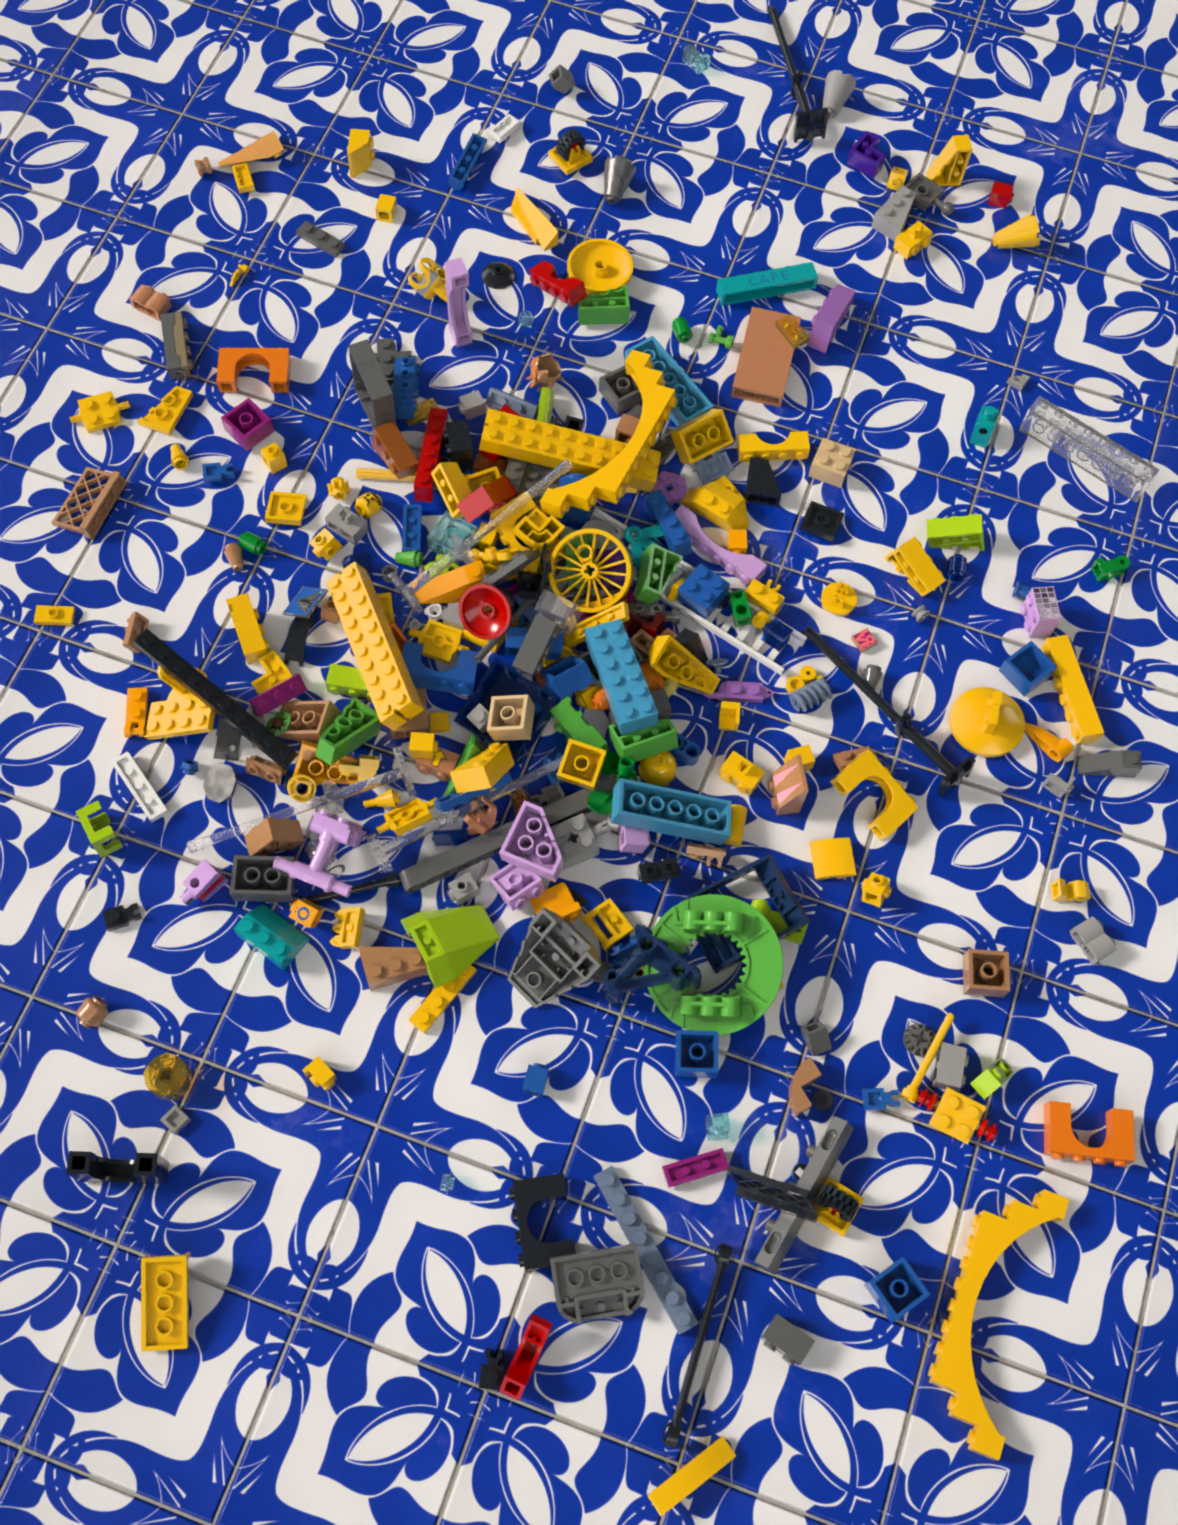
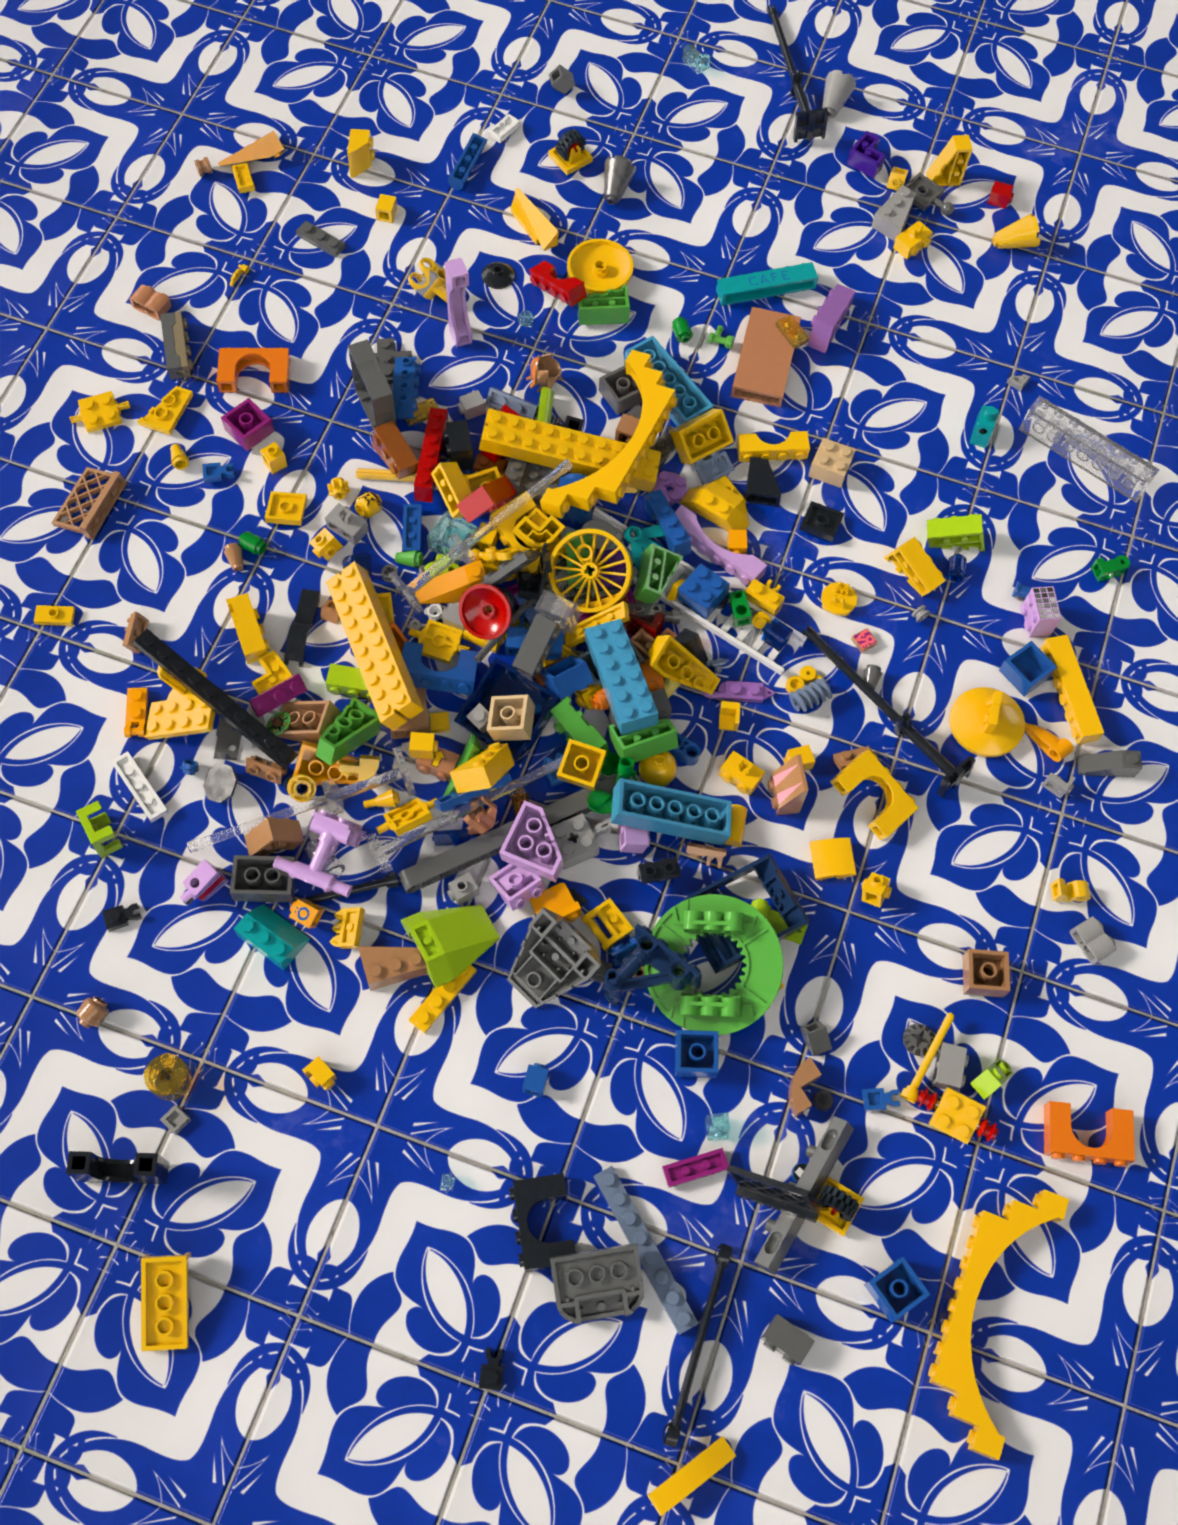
(305, 602): piece -> none
(526, 1357): red arch -> none
(549, 795): dark grey plate -> none

